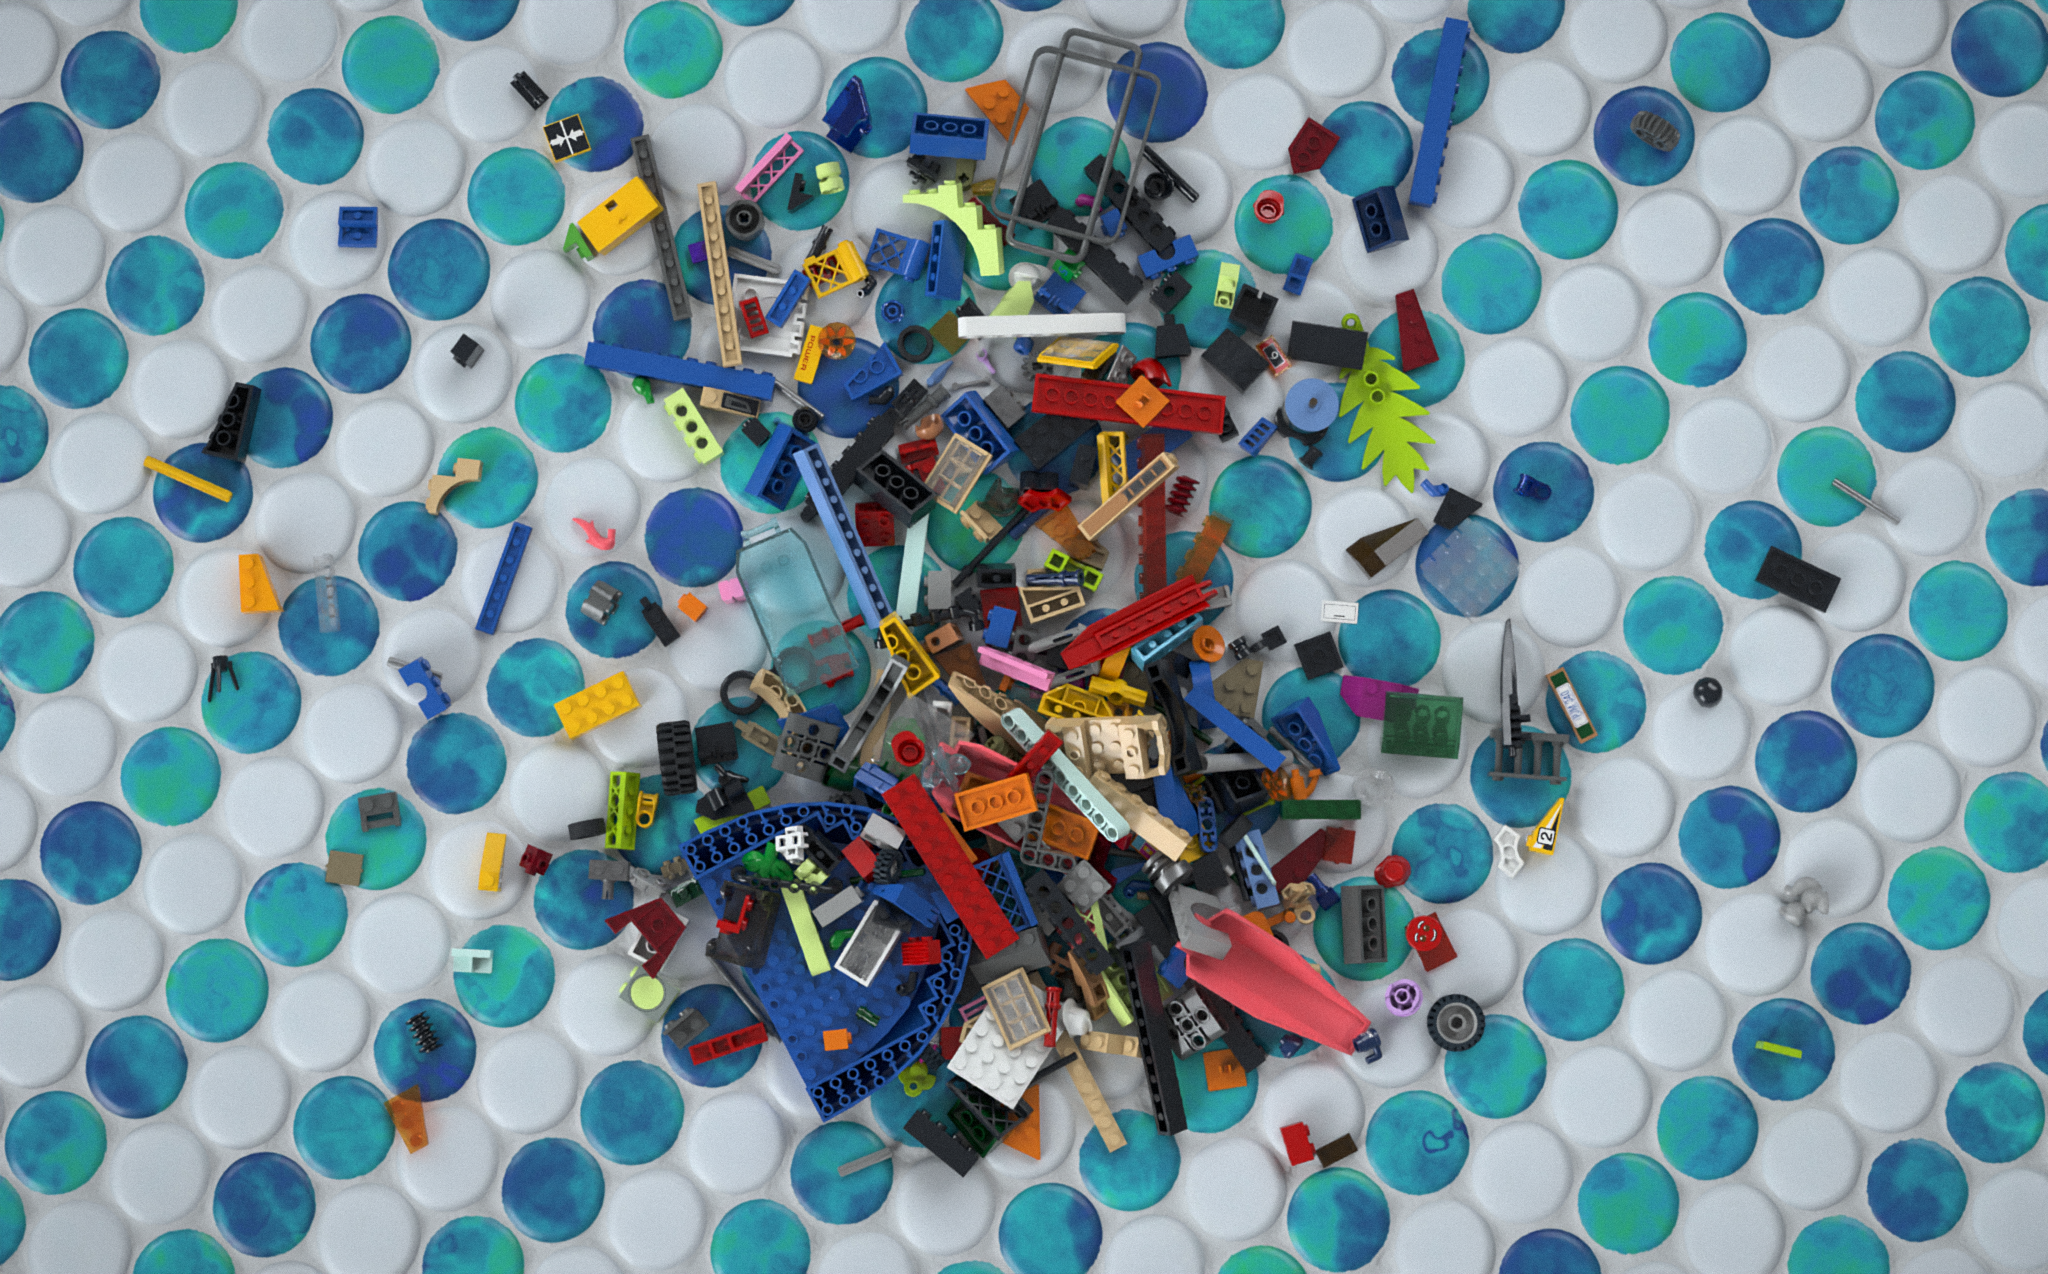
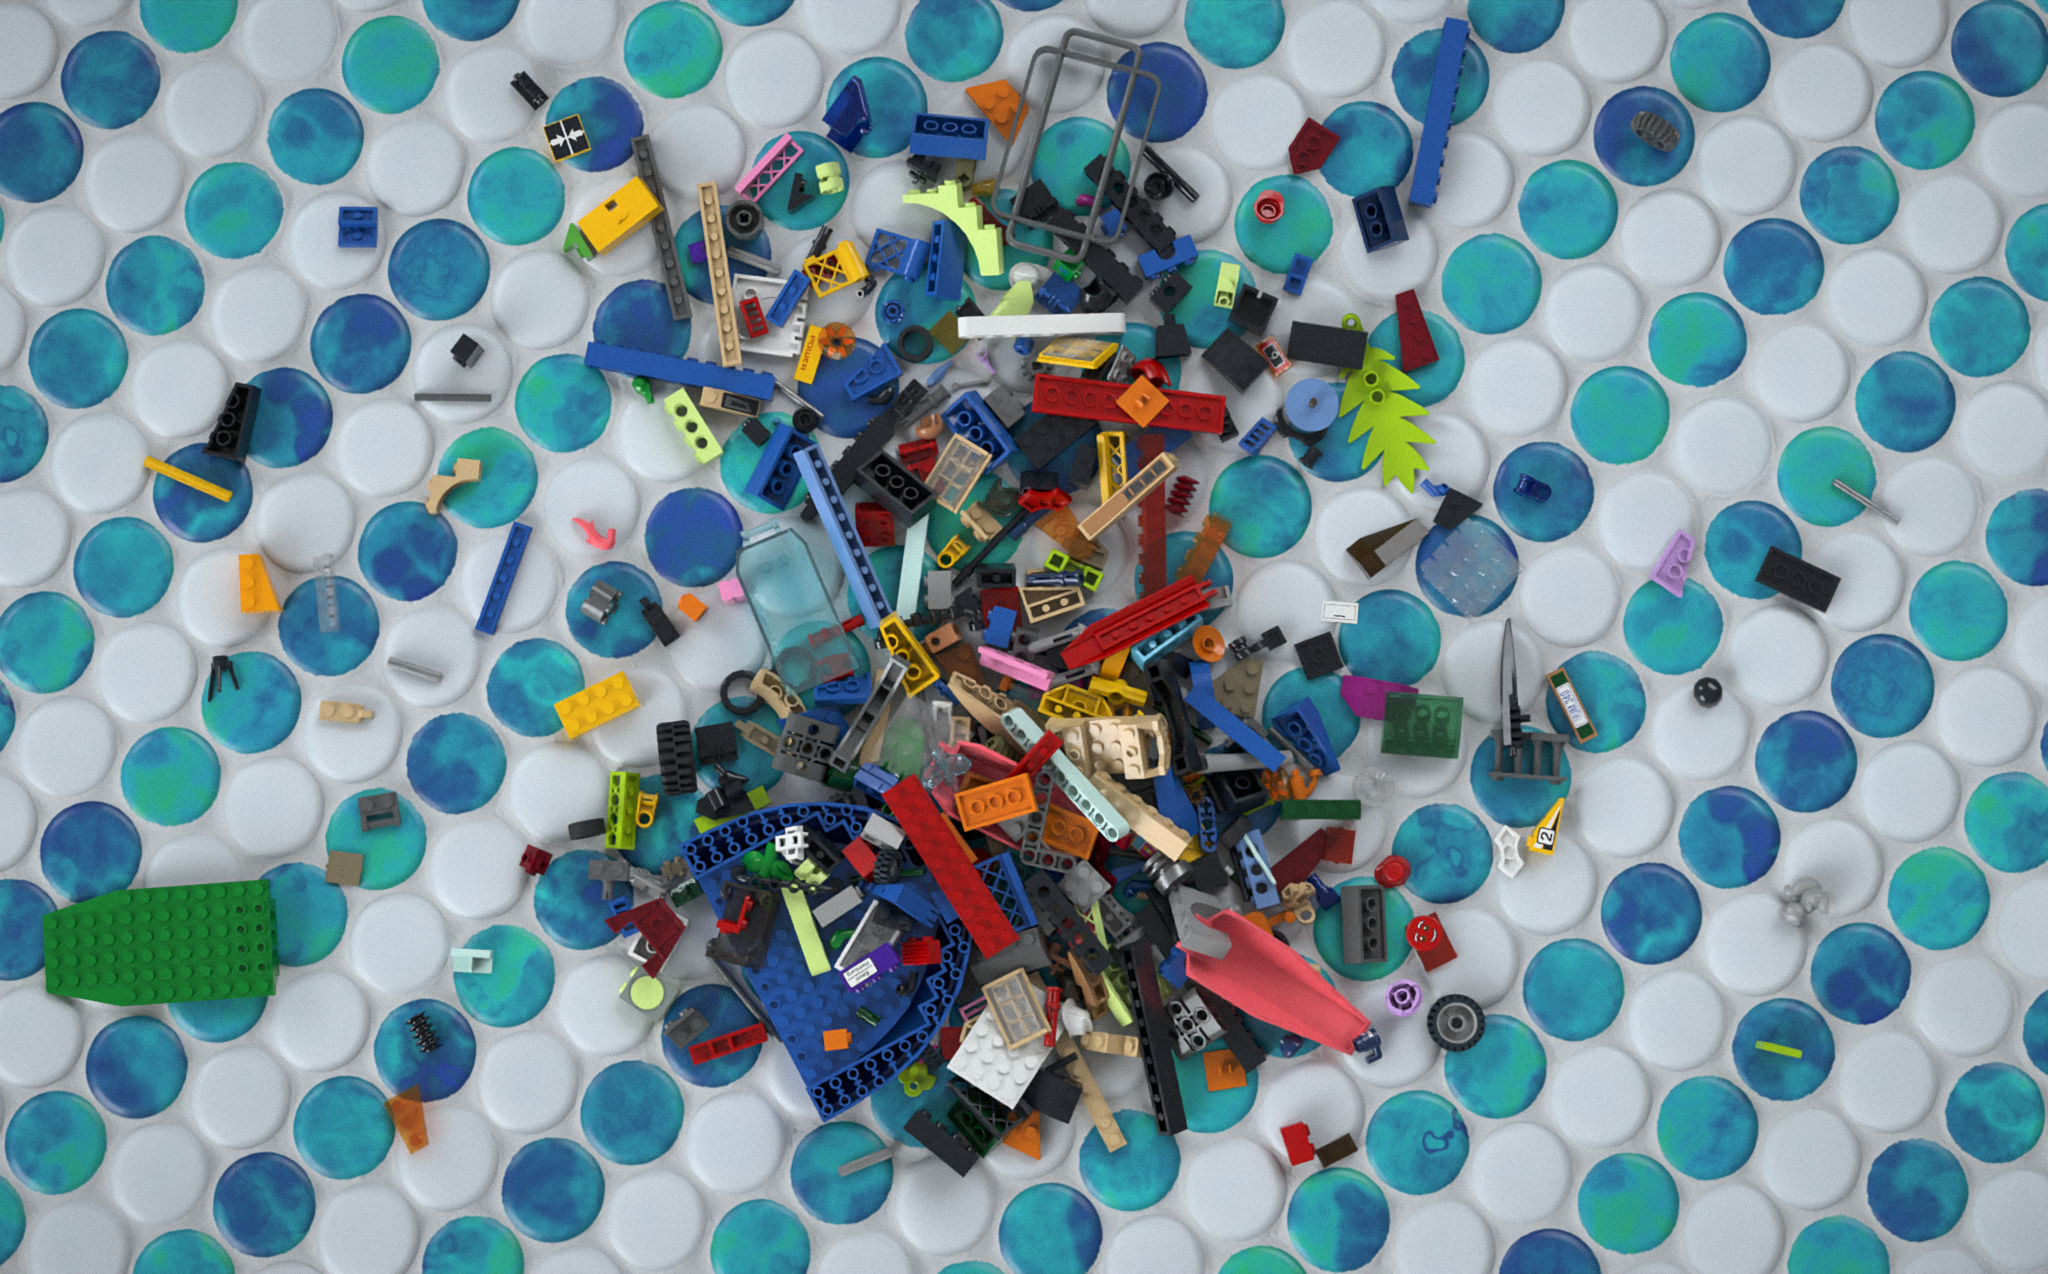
(165, 945): none -> green wing
(343, 712): none -> tan hinge
(419, 672): blue arch -> none
(453, 397): none -> dark grey bar
(492, 862): yellow slope -> none
(612, 904): none -> blue slope
(847, 692): none -> blue wing
(870, 968): none -> dark purple brick
(908, 748): red hat -> none
(953, 551): none -> yellow piece
(1053, 1095): none -> black slope
(1096, 297): none -> black piece
(1673, 563): none -> lavender wing

